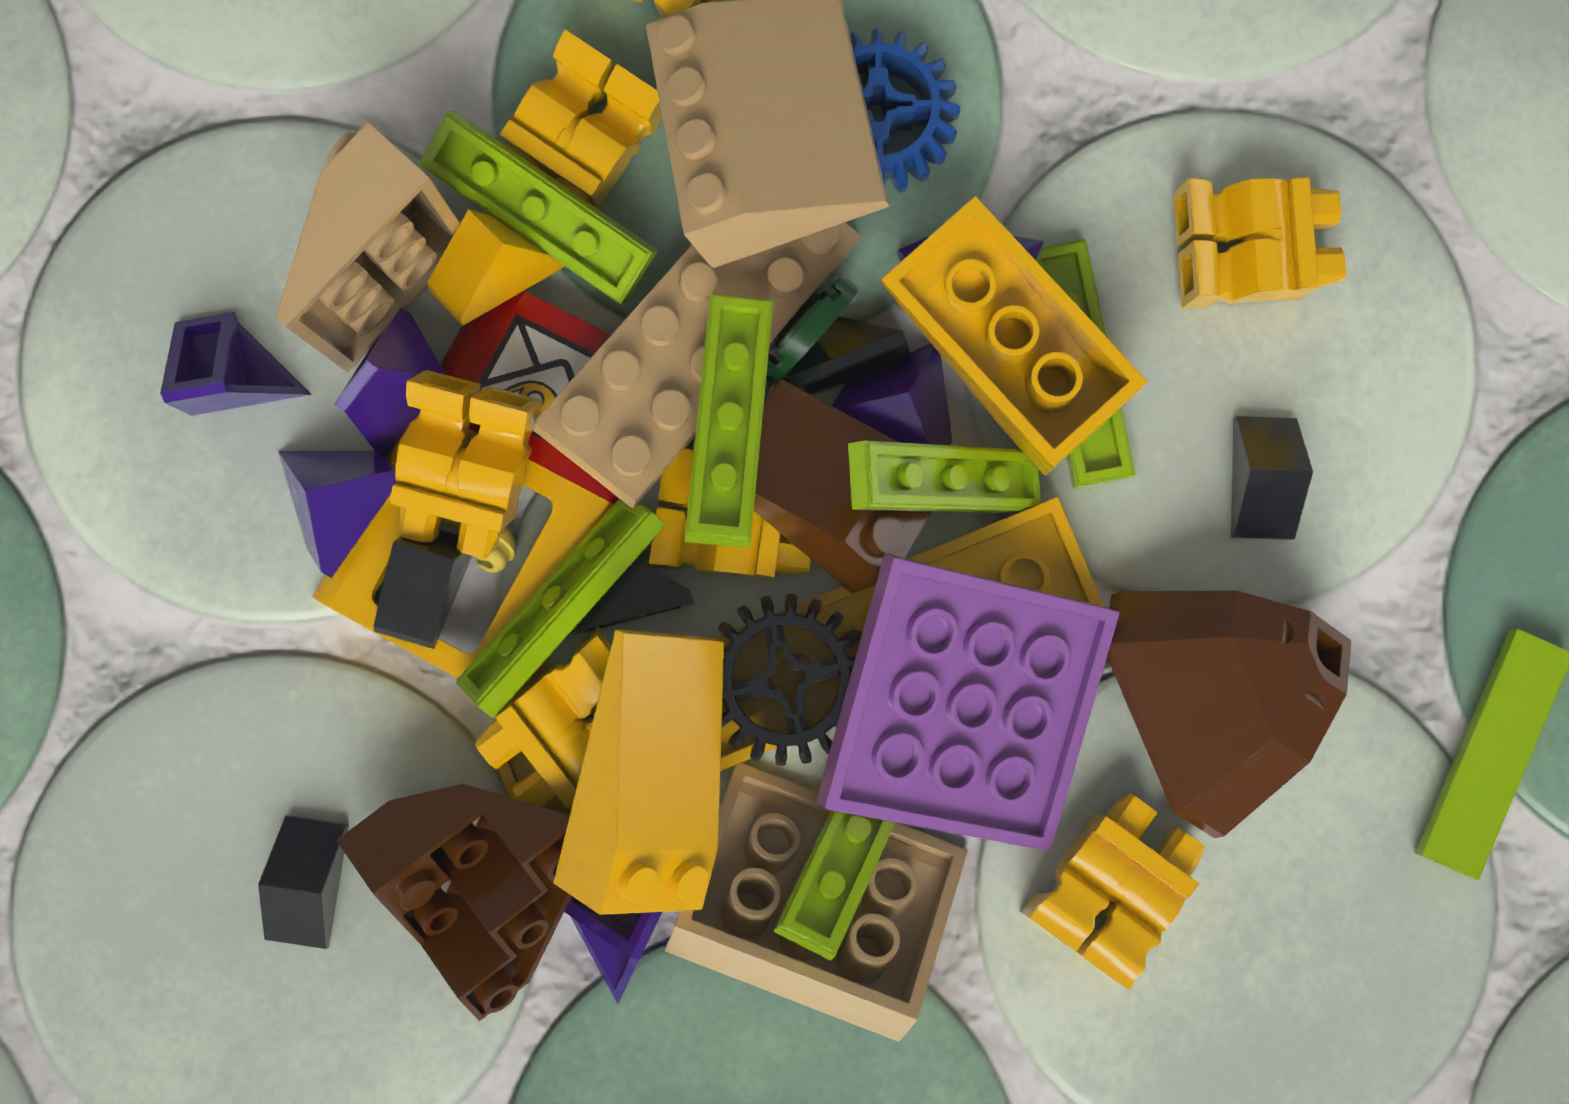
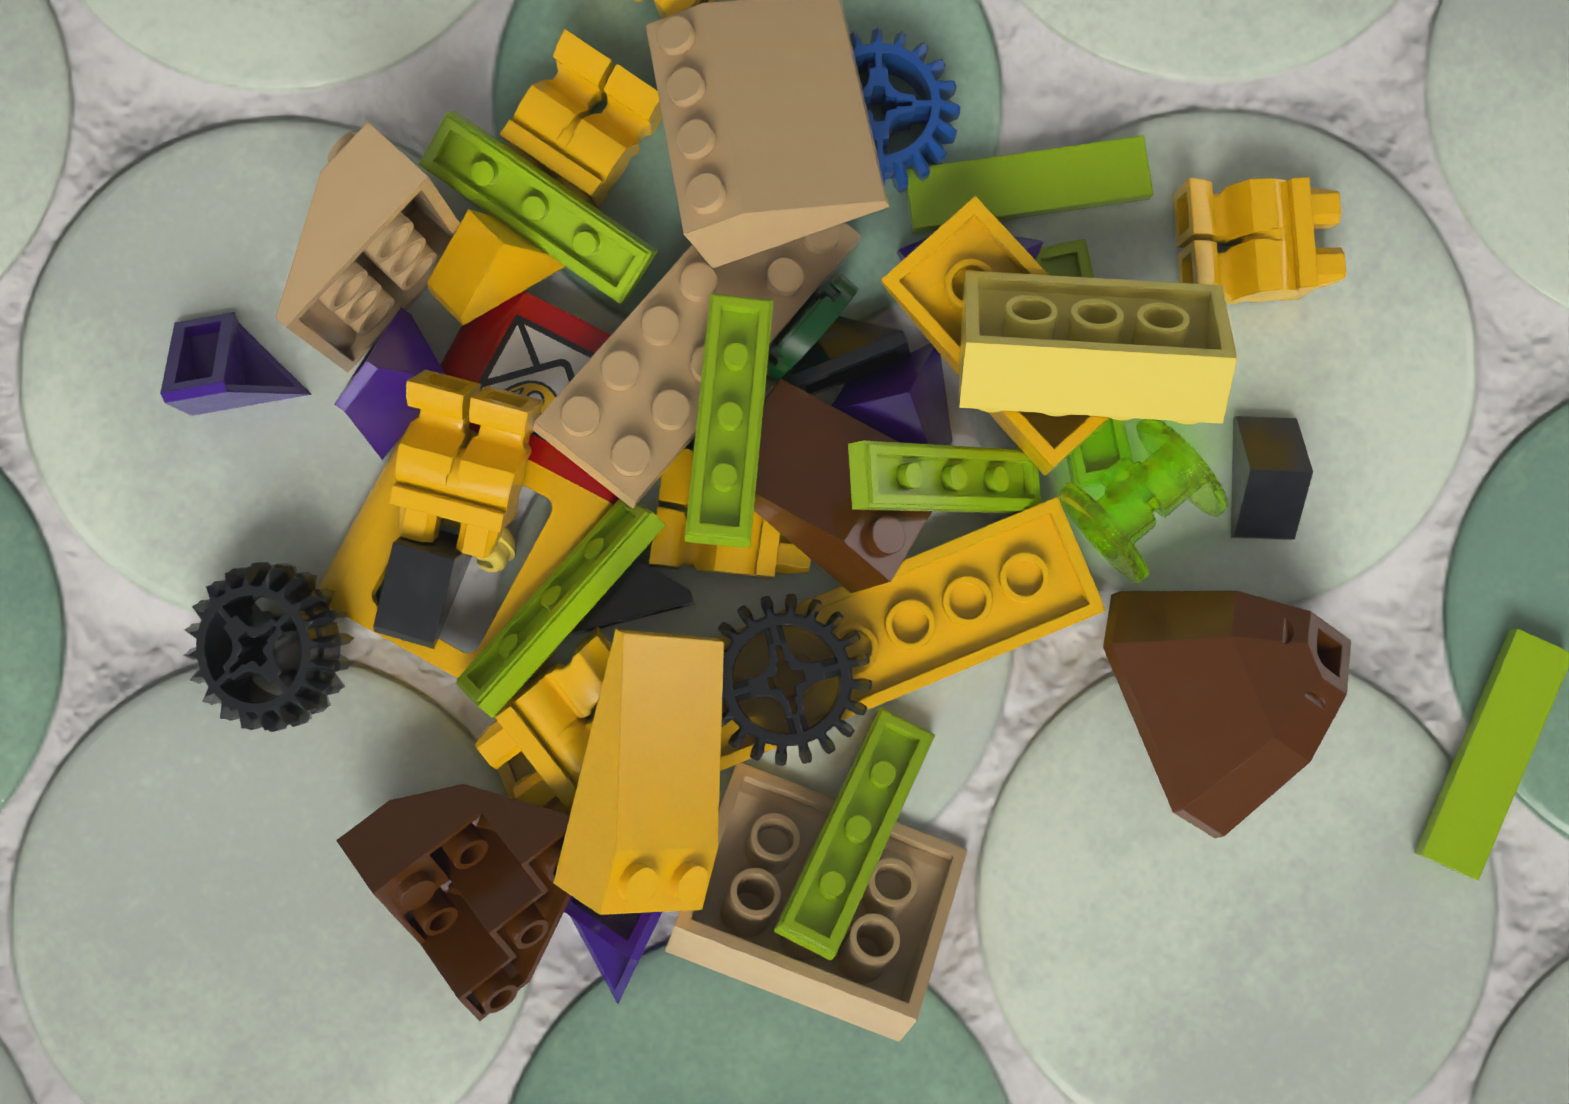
(298, 646): none -> black gear
(302, 882): black slope -> none
(336, 498): dark purple slope -> none
(966, 704): medium lavender plate -> none
(1033, 182): none -> lime tile
(1095, 347): none -> light yellow slope
(1121, 874): yellow hips -> none
(1137, 490): none -> clear neon green hose

